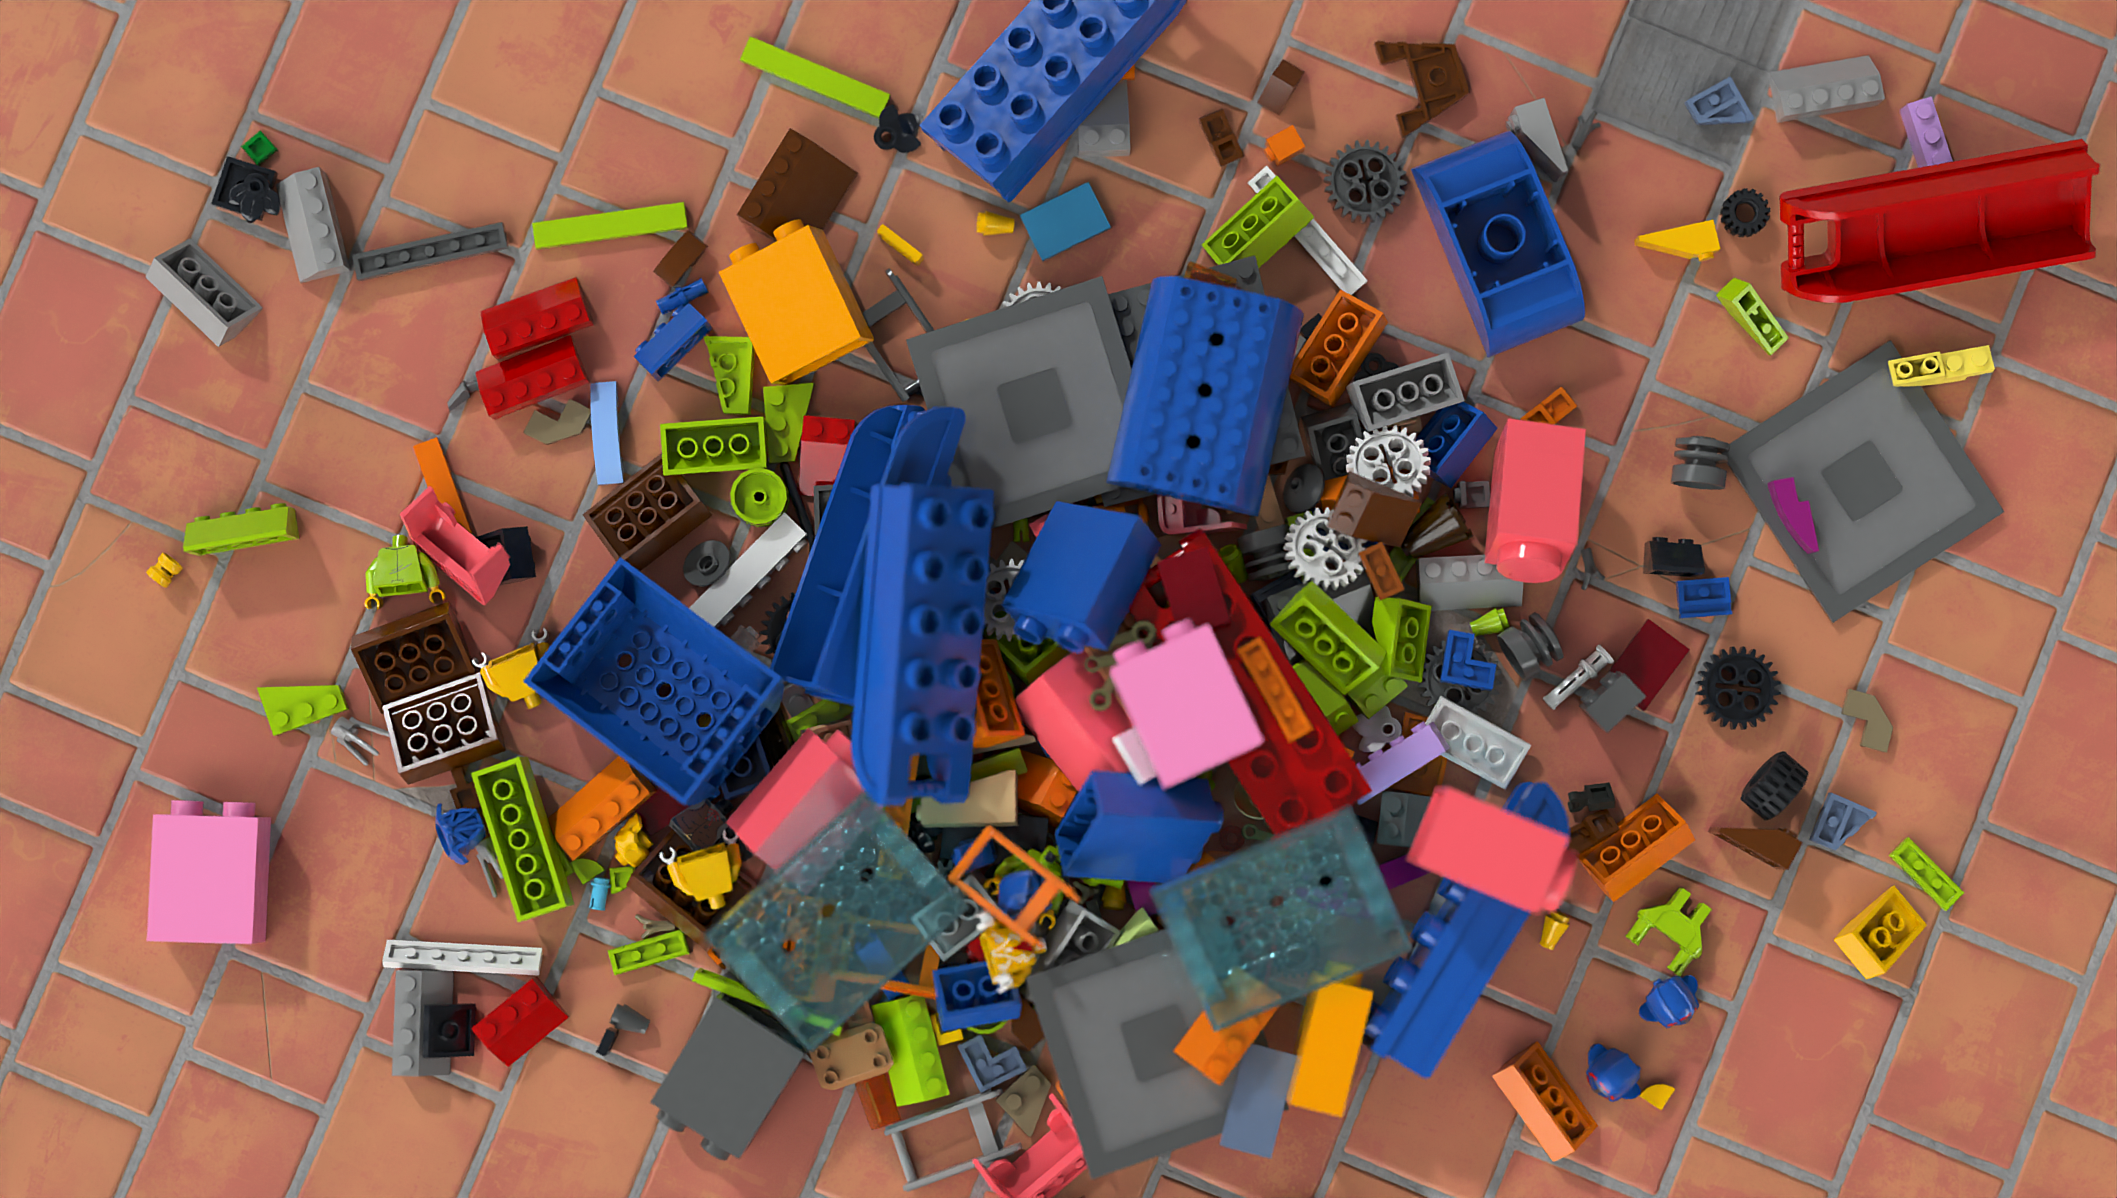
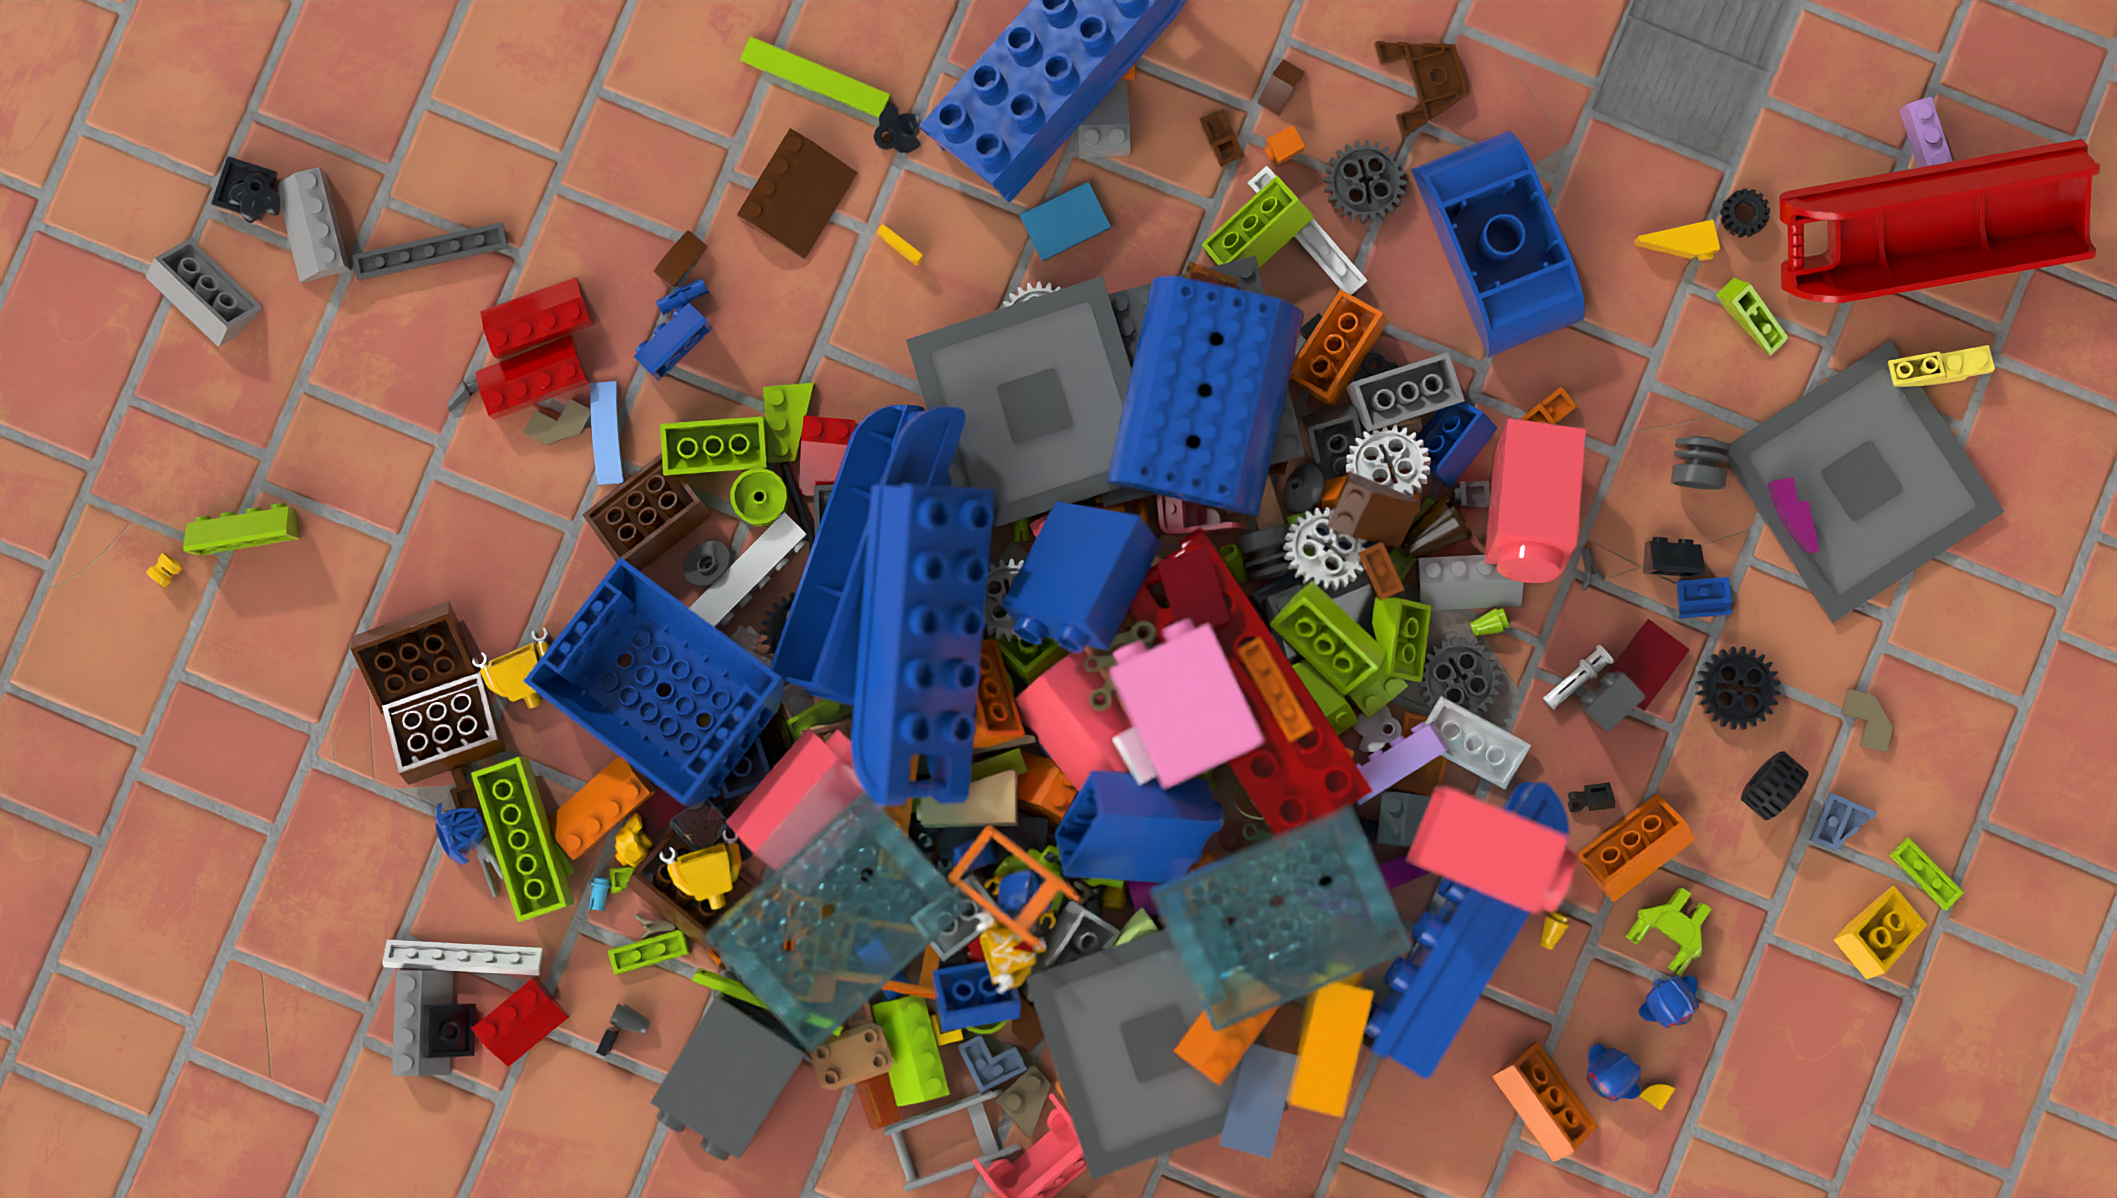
(209, 875): bright pink brick -> none
(259, 148): green tile -> none
(300, 705): lime wing -> none
(346, 732): light grey plant -> none
(400, 572): lime torso -> none
(439, 477): orange tile -> none
(454, 548): coral windscreen -> none
(518, 546): black slope -> none
(586, 869): lime tile -> none
(610, 225): lime tile -> none
(733, 369): lime wing -> none
(795, 302): light orange brick -> none
(880, 311): dark grey piece -> none
(992, 223): yellow cone -> none
(1460, 668): blue plate -> none
(1535, 643): dark grey wheel -> none
(1536, 132): light grey slope -> none
(1585, 129): dark grey bar -> none
(1592, 831): reddish brown slope -> none
(1719, 105): sand blue wing -> none
(1768, 845): reddish brown slope -> none
(1825, 88): light grey slope -> none

